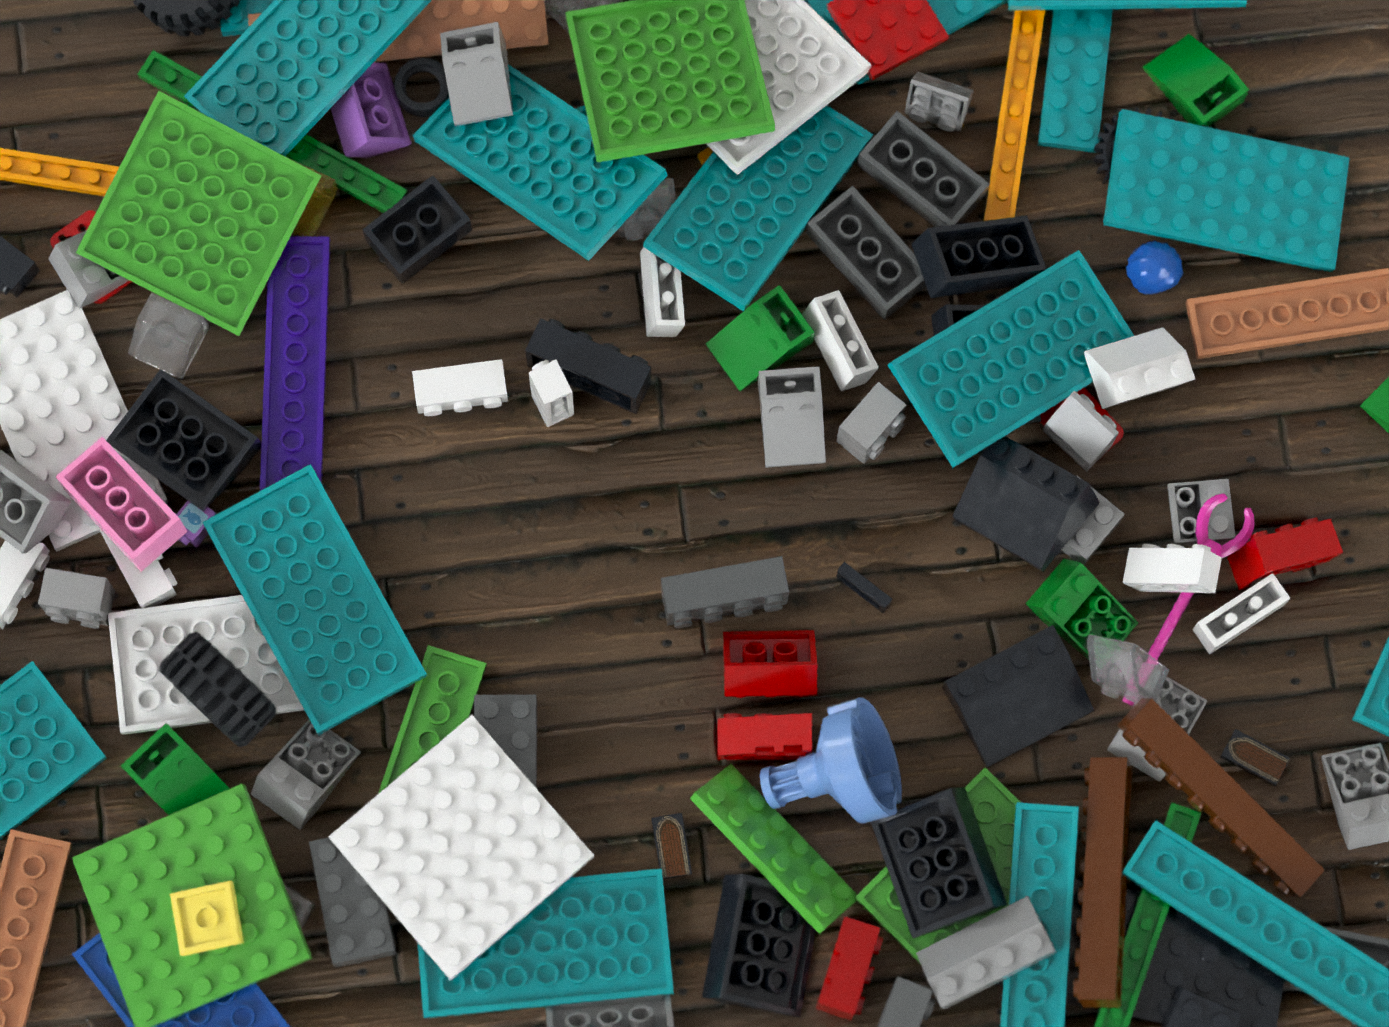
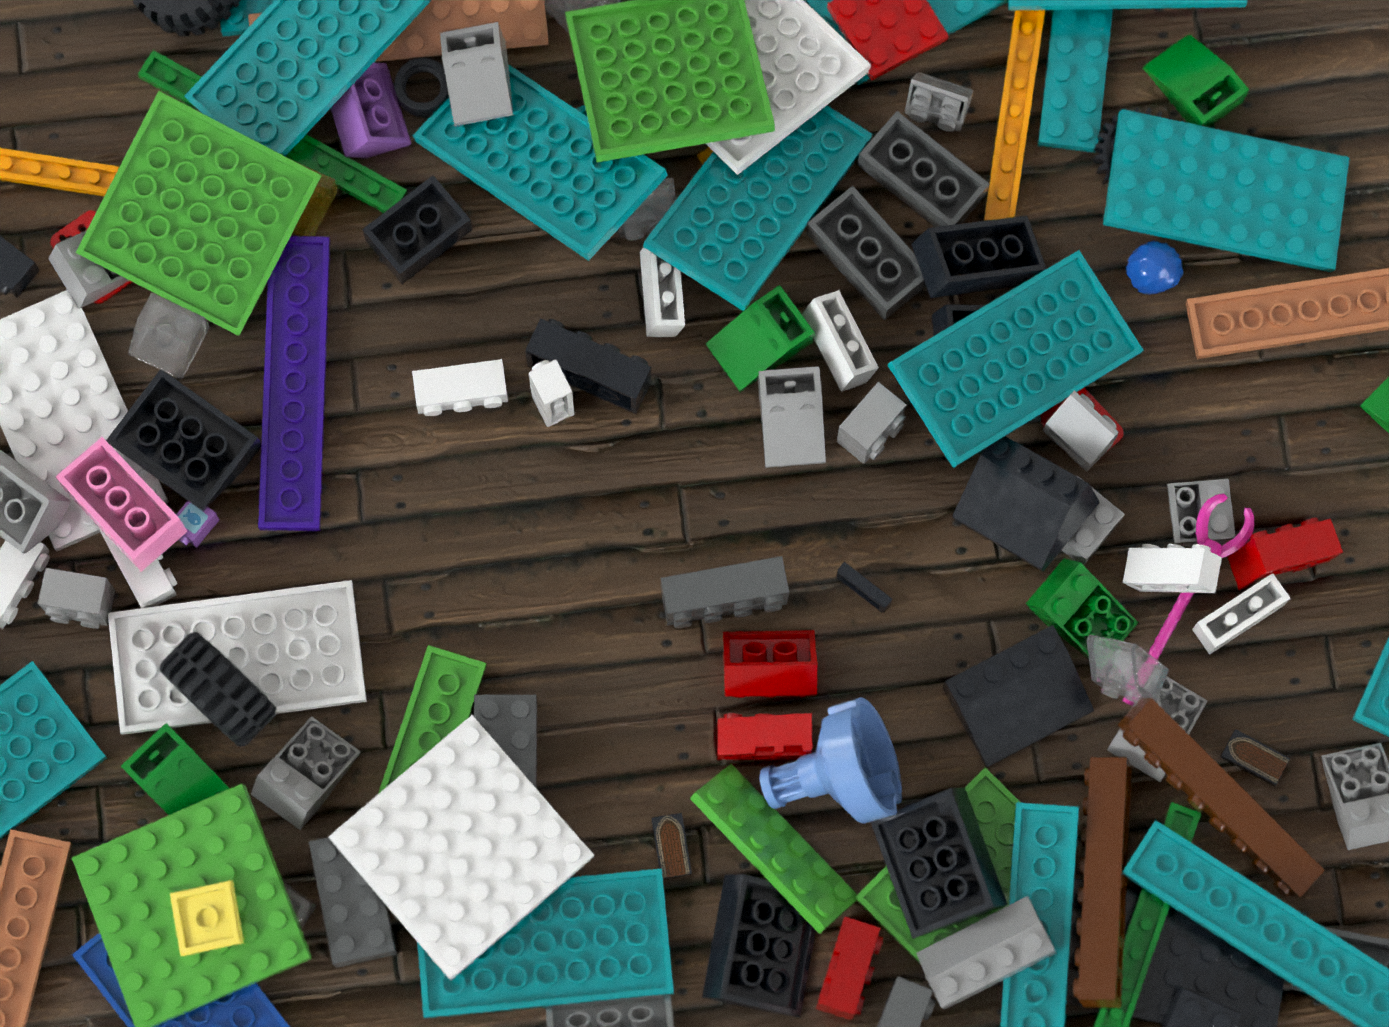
(314, 599): teal plate -> none
(1138, 367): white slope -> none

